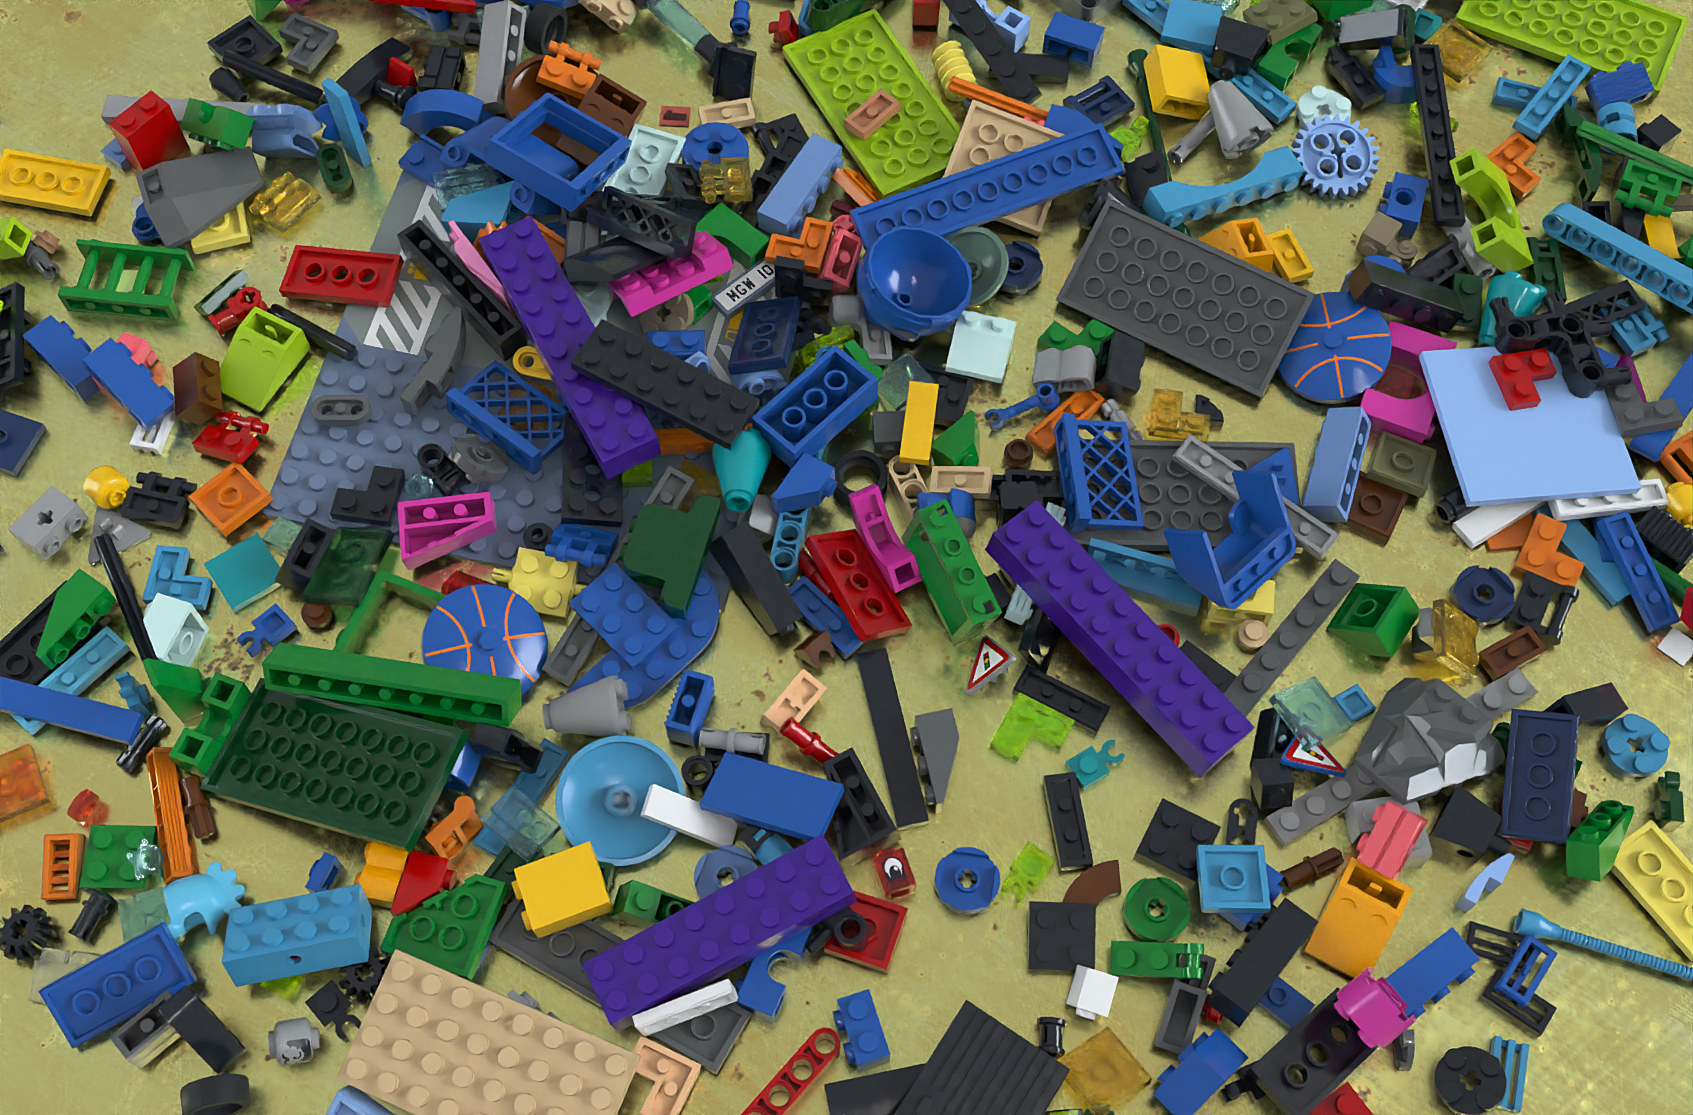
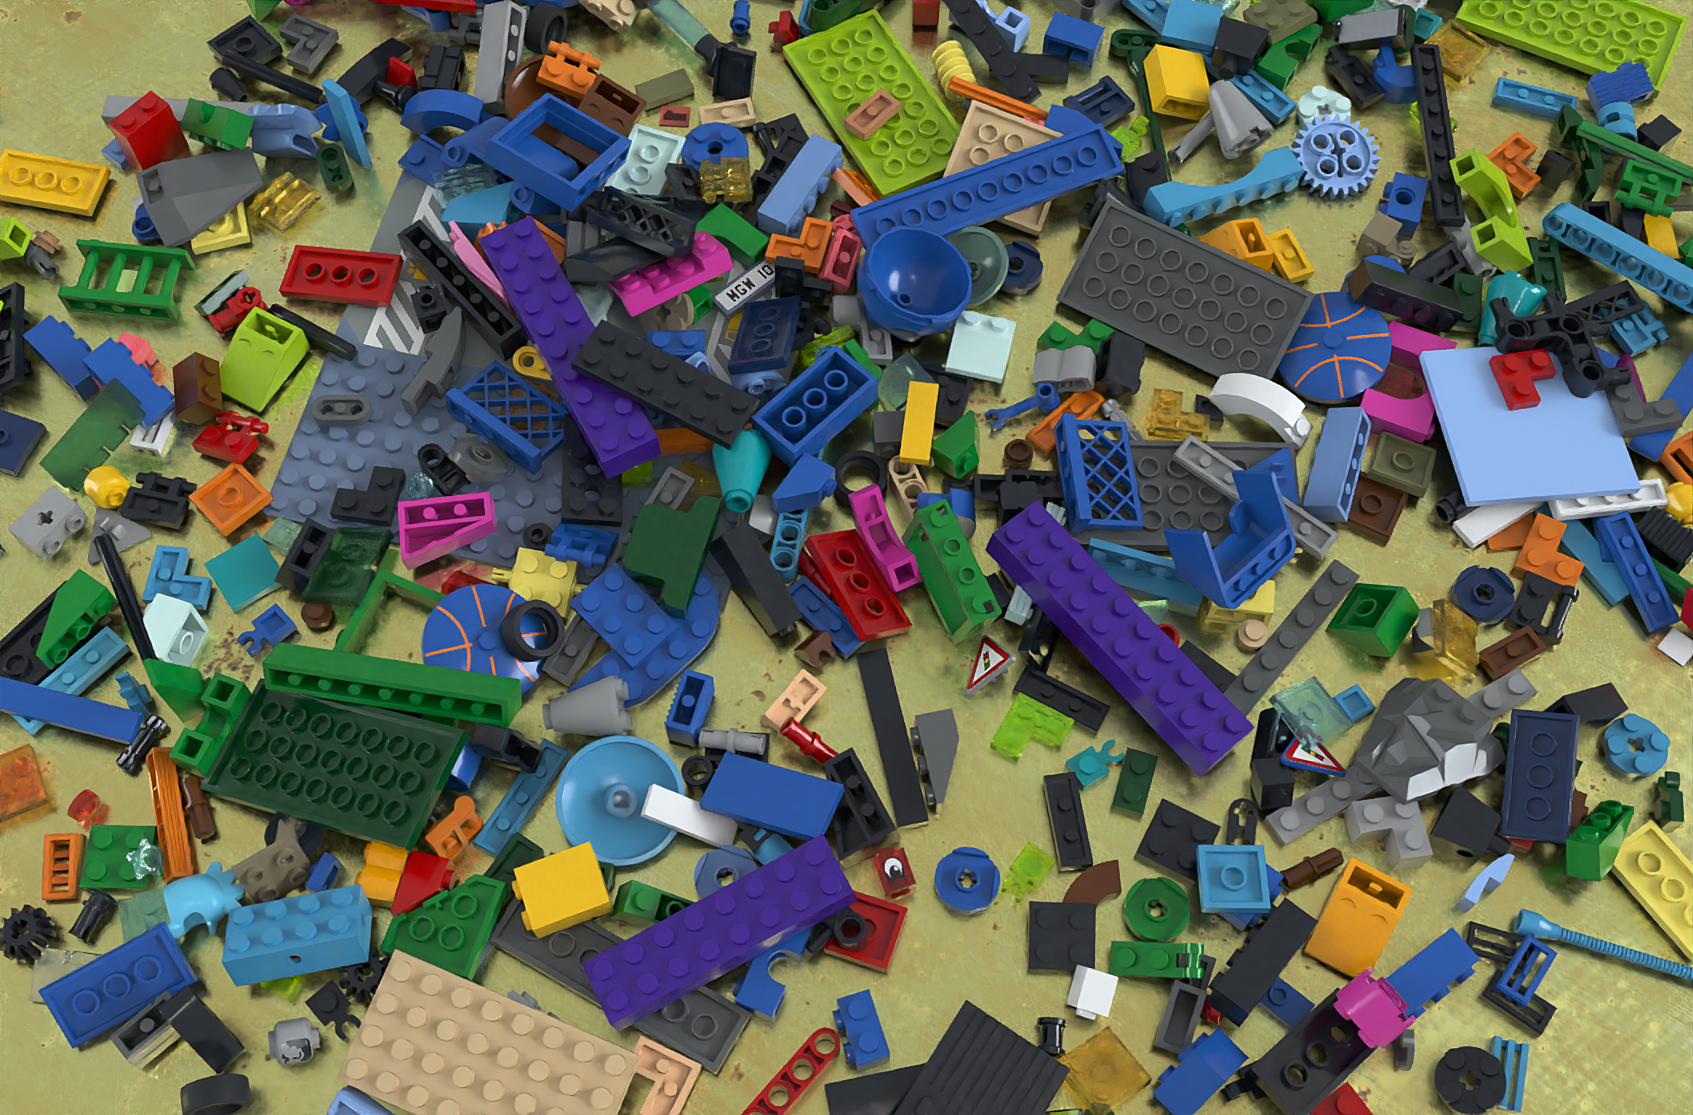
(95, 428): none -> clear green windscreen
(283, 862): none -> dark tan plate
(428, 305): none -> black brick
(520, 823): clear light blue plate -> none
(553, 624): none -> black tyre
(665, 88): none -> olive tile
(685, 1007): white tile -> none
(968, 478): tan plate -> none
(1126, 40): none -> dark green plate
(1134, 782): none -> dark green plate
(1155, 610): none -> clear light blue tile
(1264, 399): none -> white arch
(1390, 839): coral brick -> none
(1551, 97): dark azure plate -> none
(1554, 169): none -> black slope

